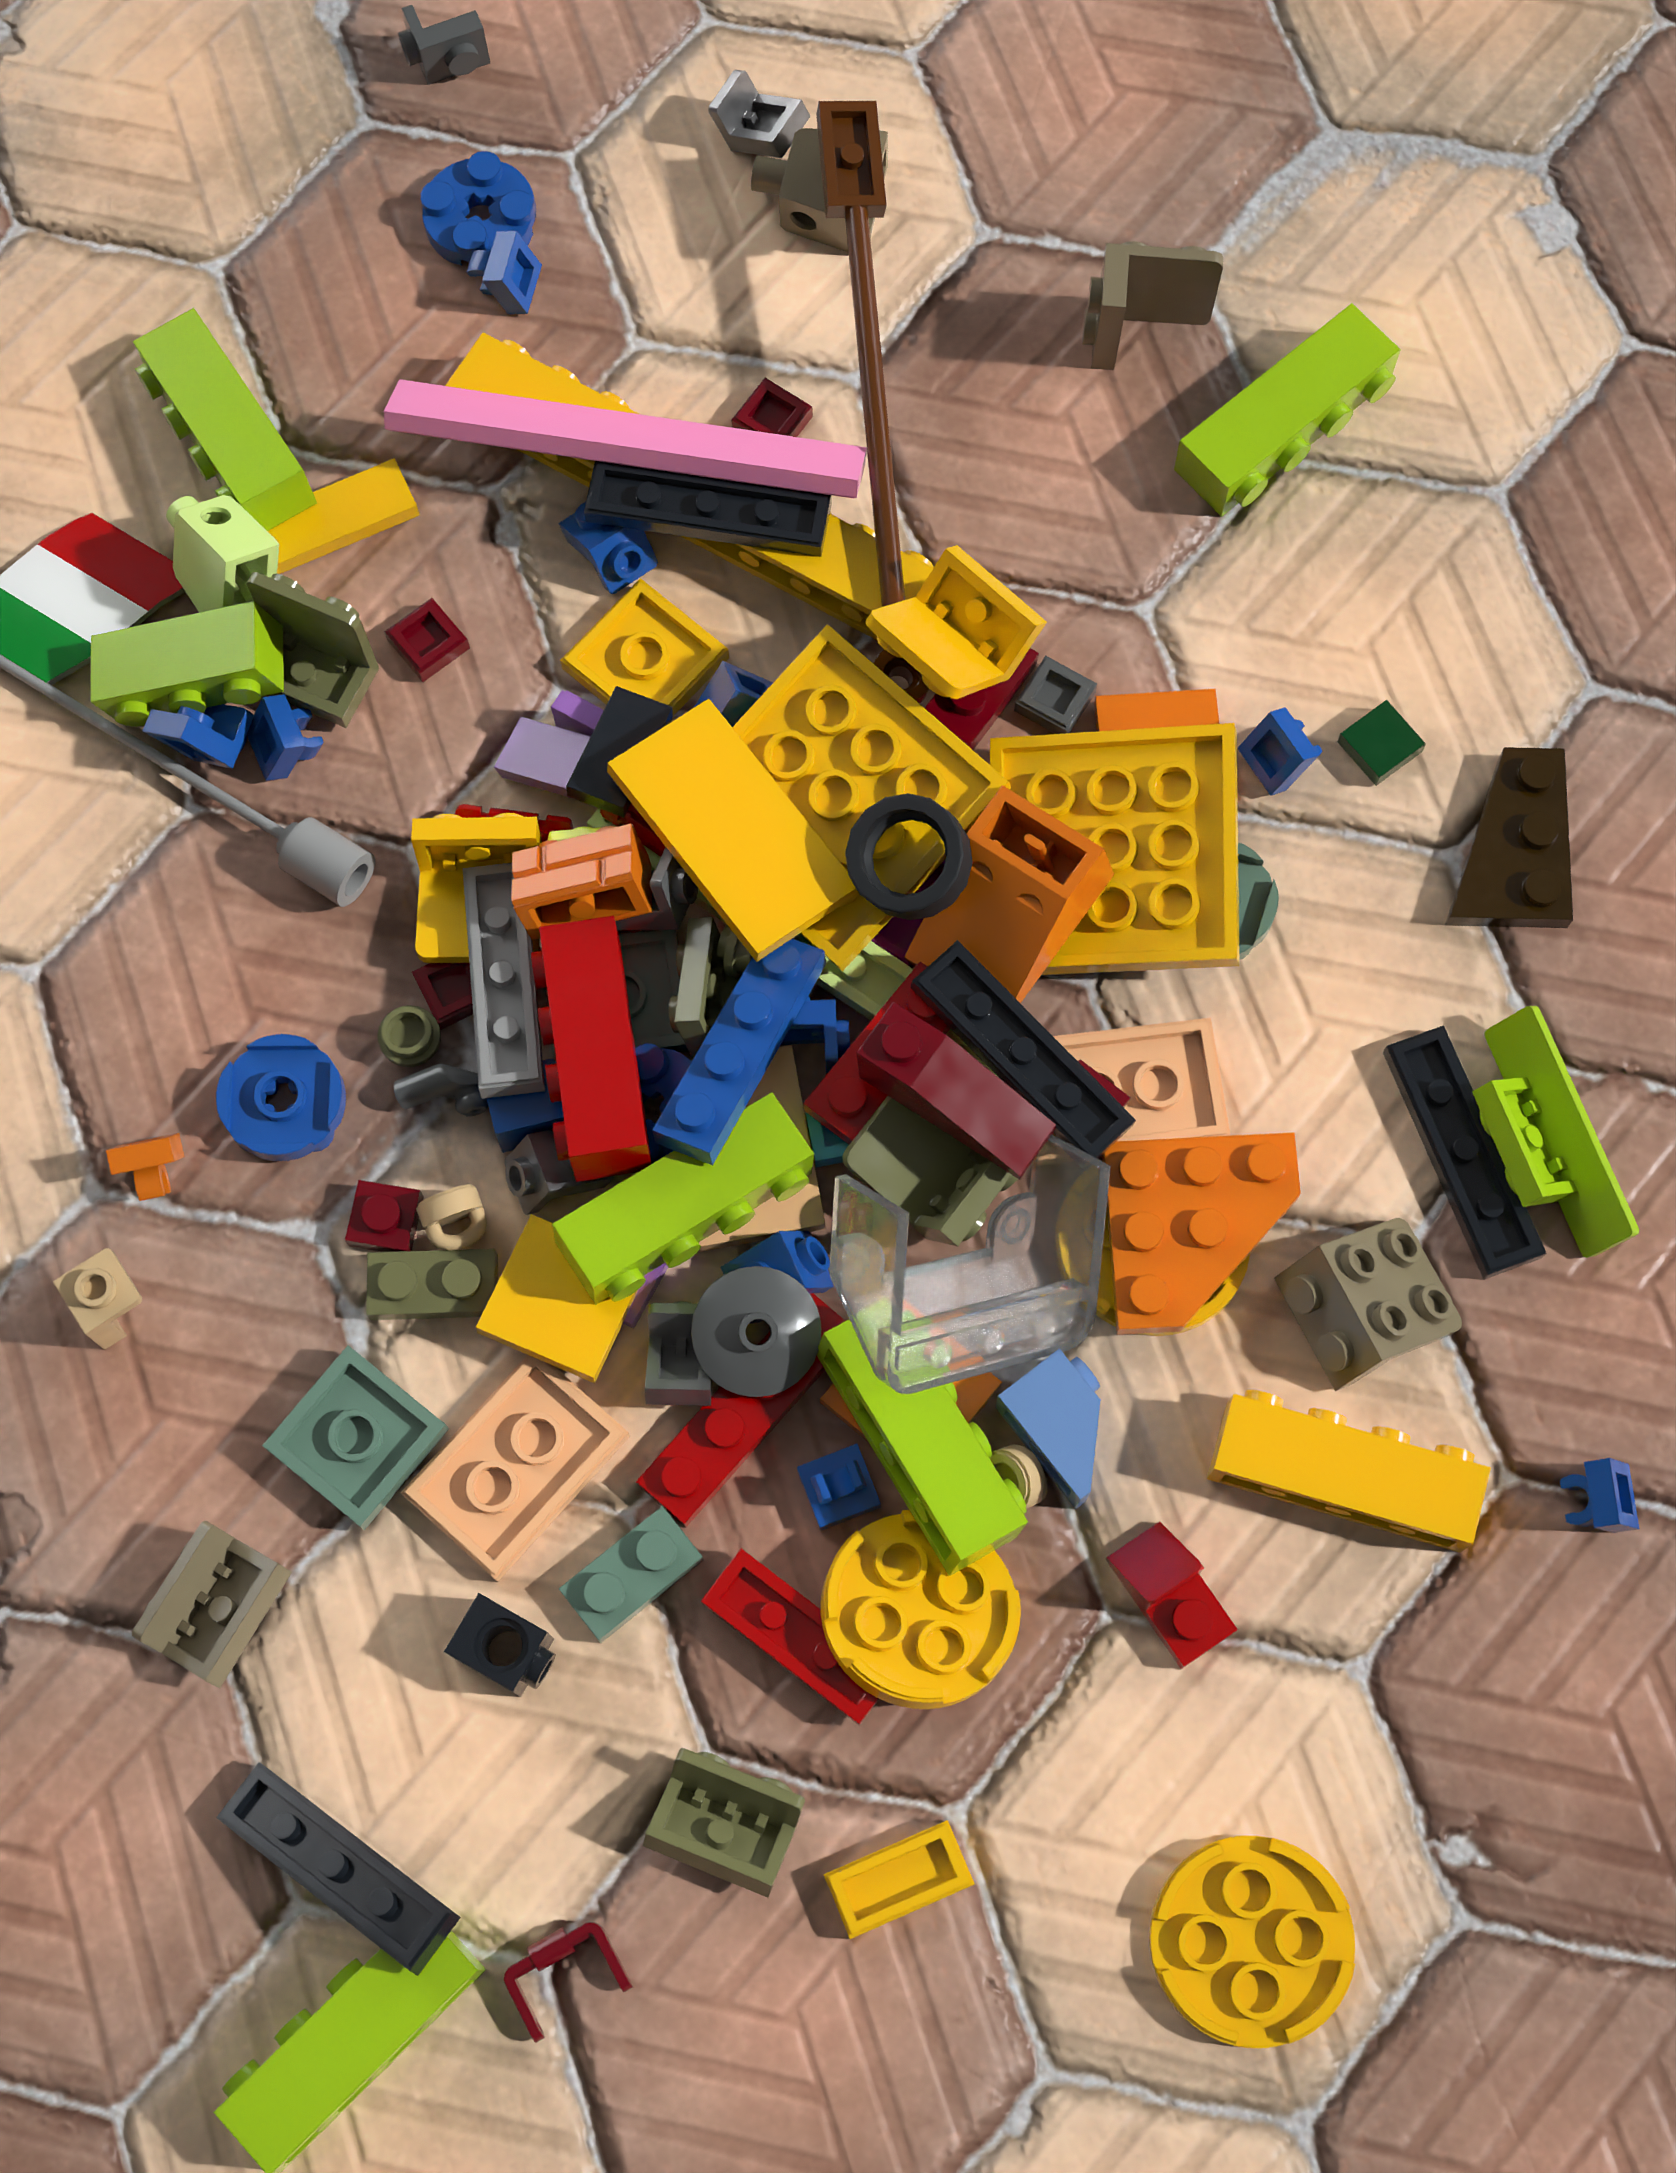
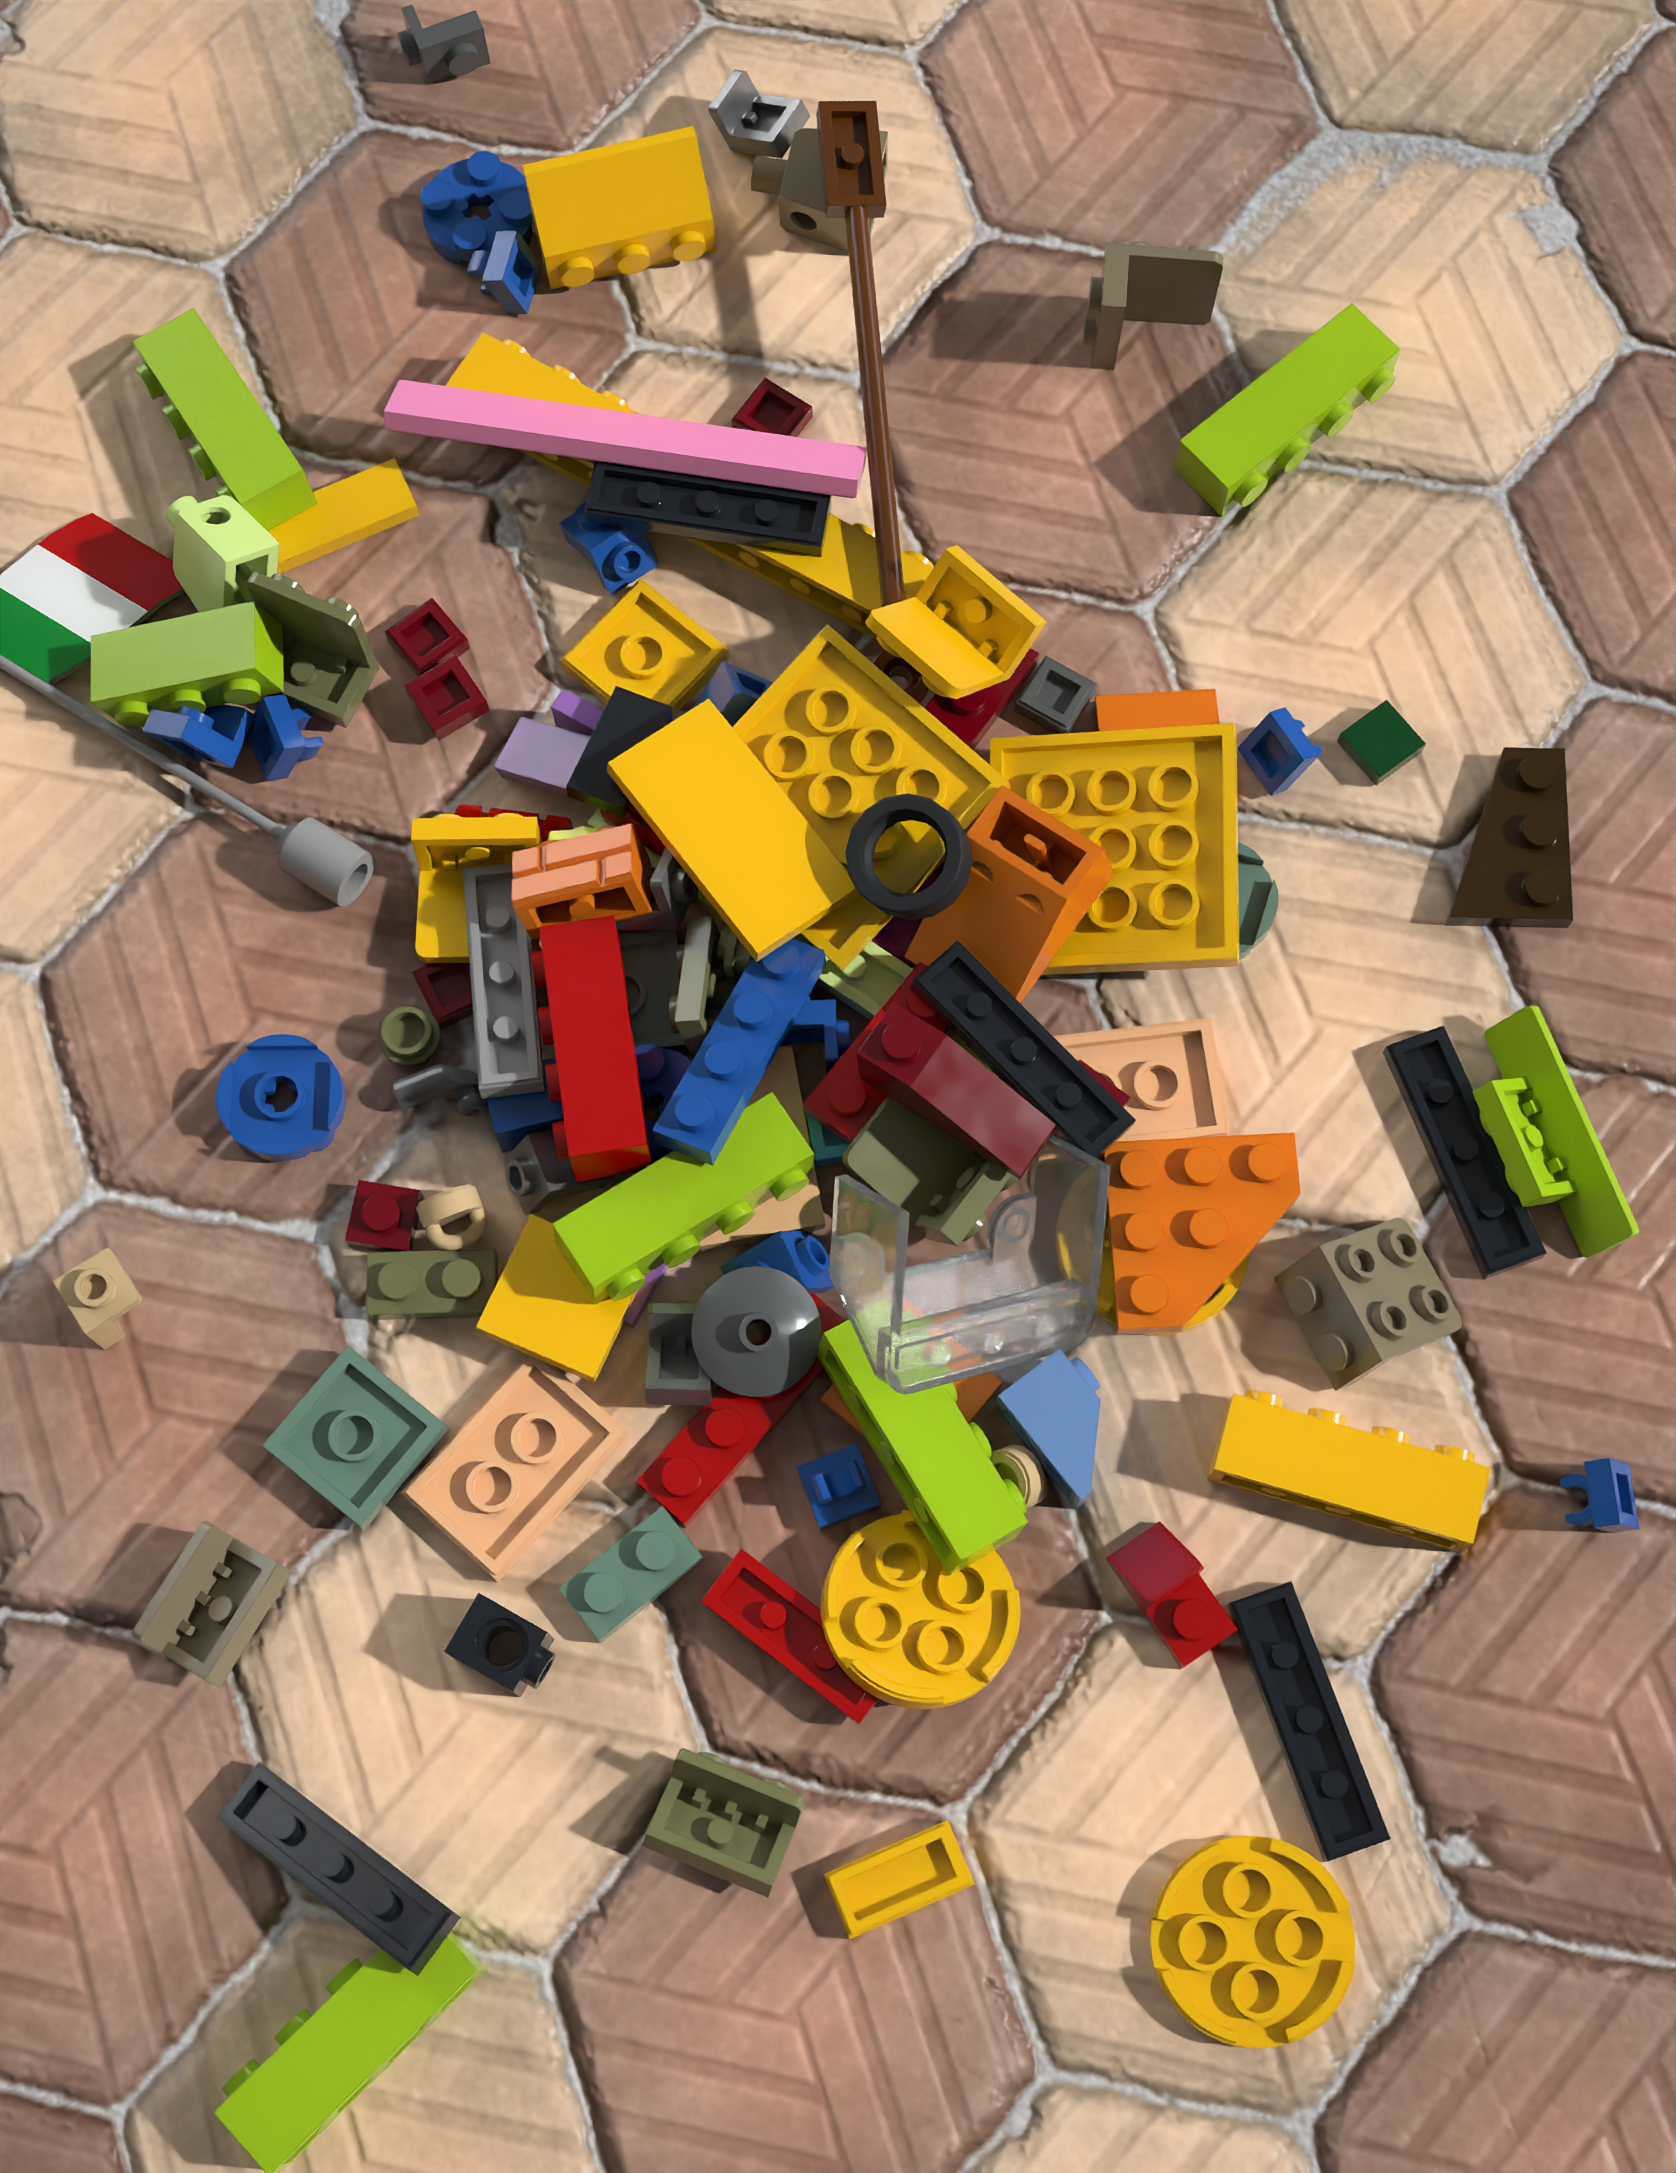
(147, 1162): orange tile -> none
(447, 697): none -> dark red plate
(551, 1950): dark red piece -> none
(621, 208): none -> yellow slope
(1308, 1722): none -> black tile

